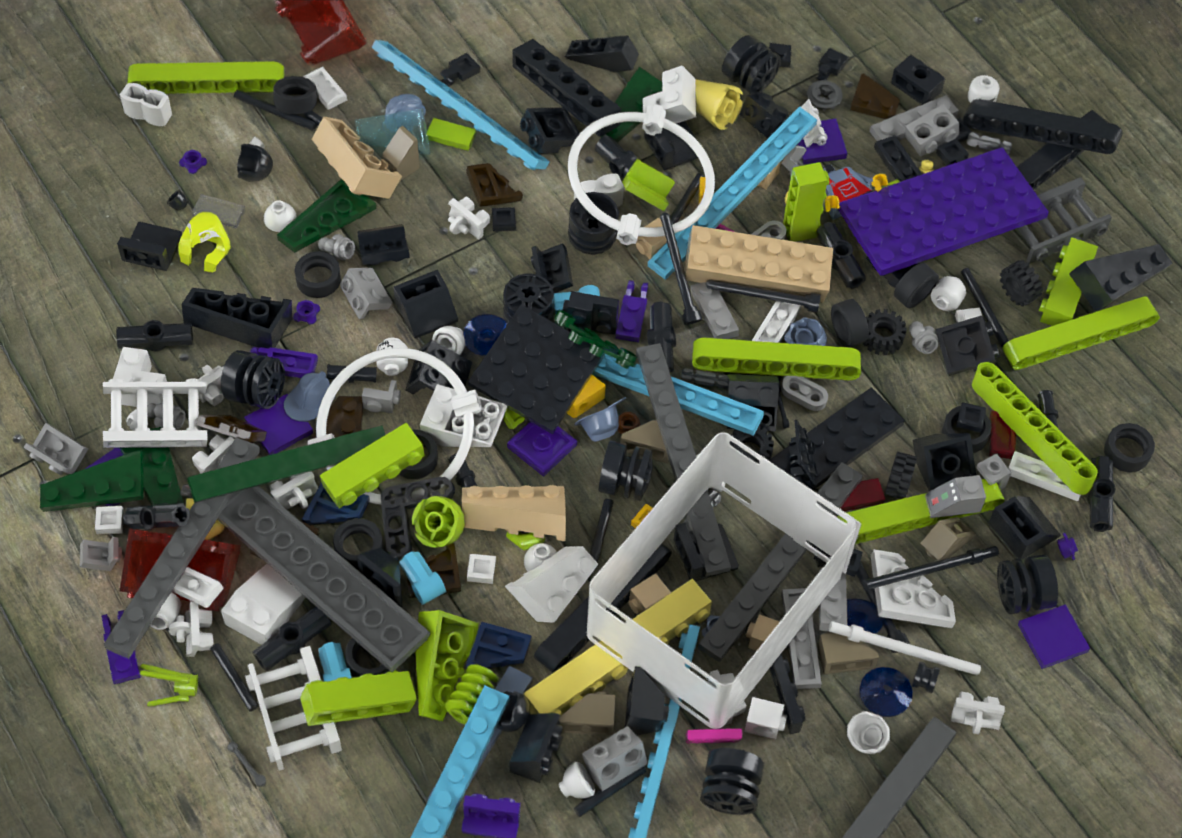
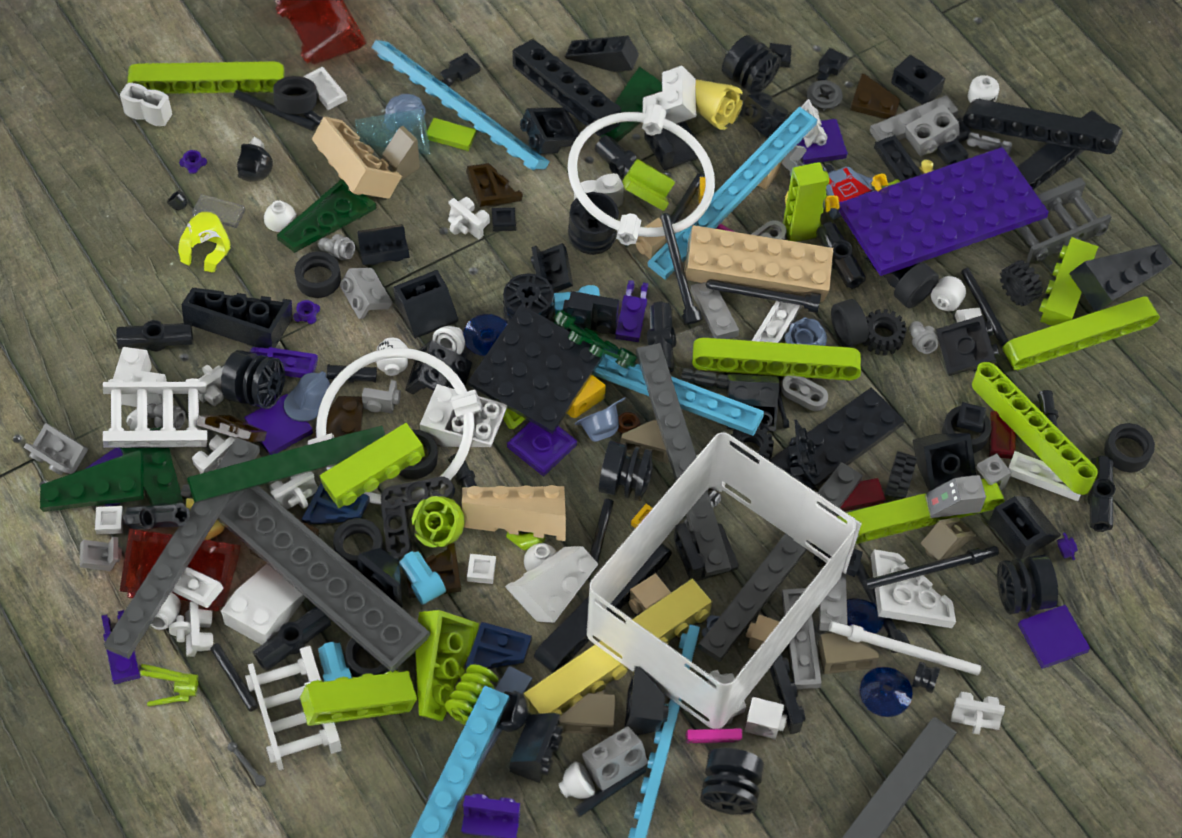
(150, 246): black bracket -> none
(868, 732): white hair -> none

